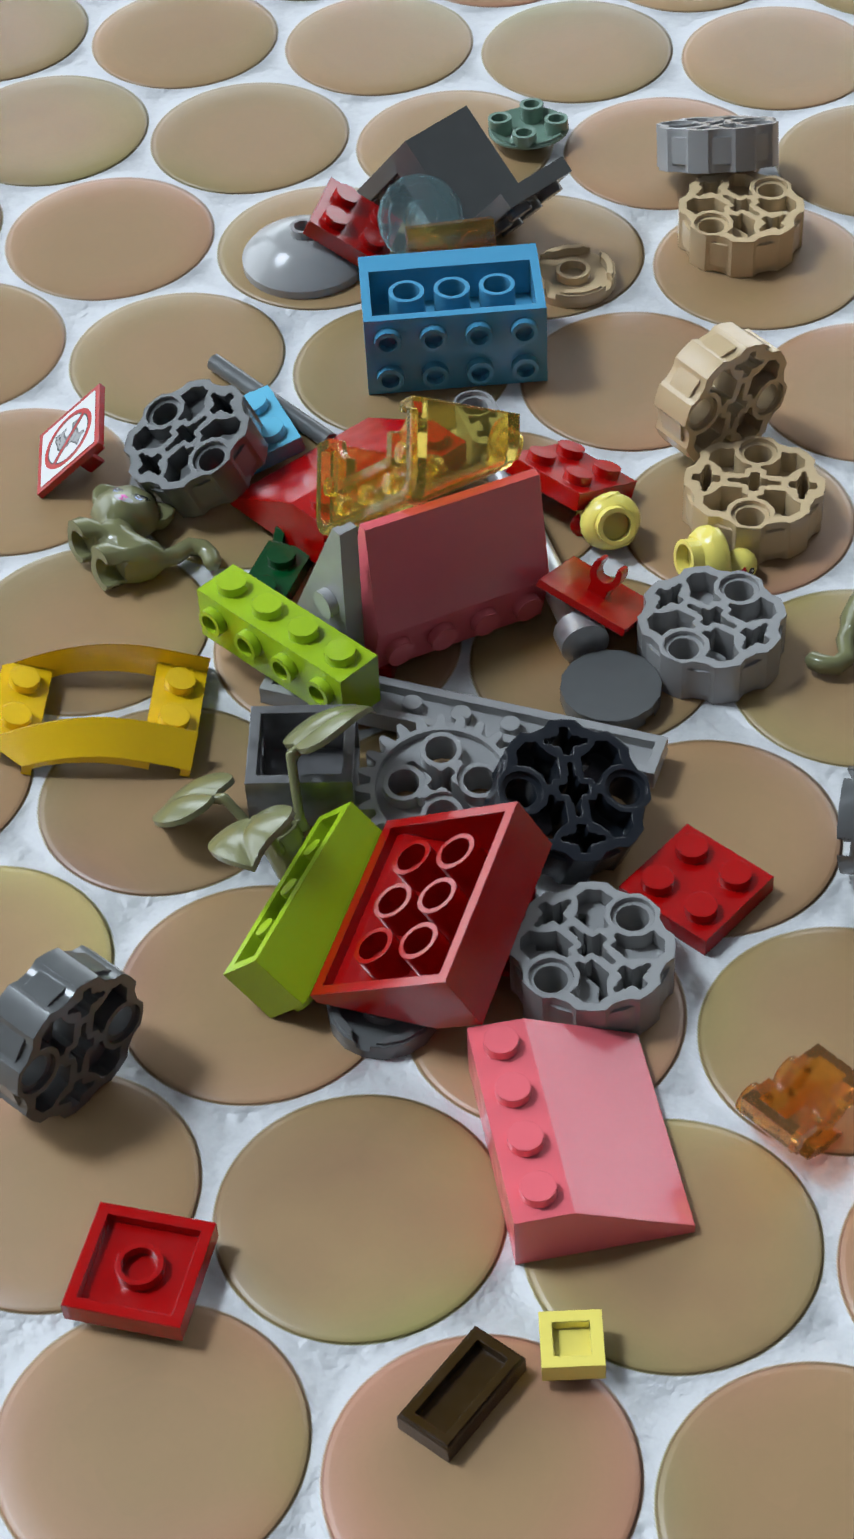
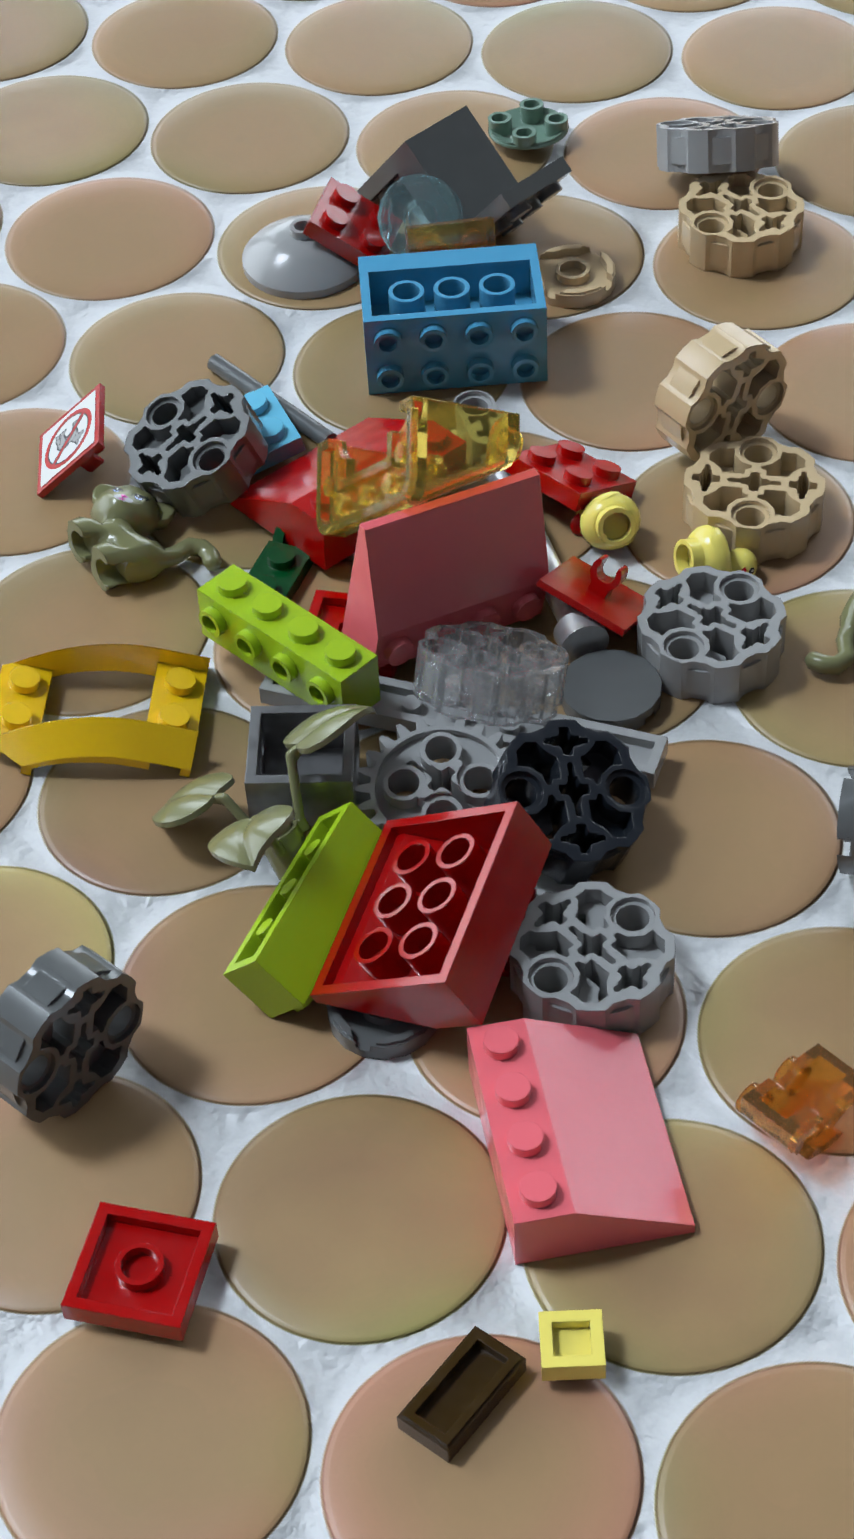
(335, 584): light grey wing -> none
(490, 673): none -> clear connector
(699, 887): red plate -> none

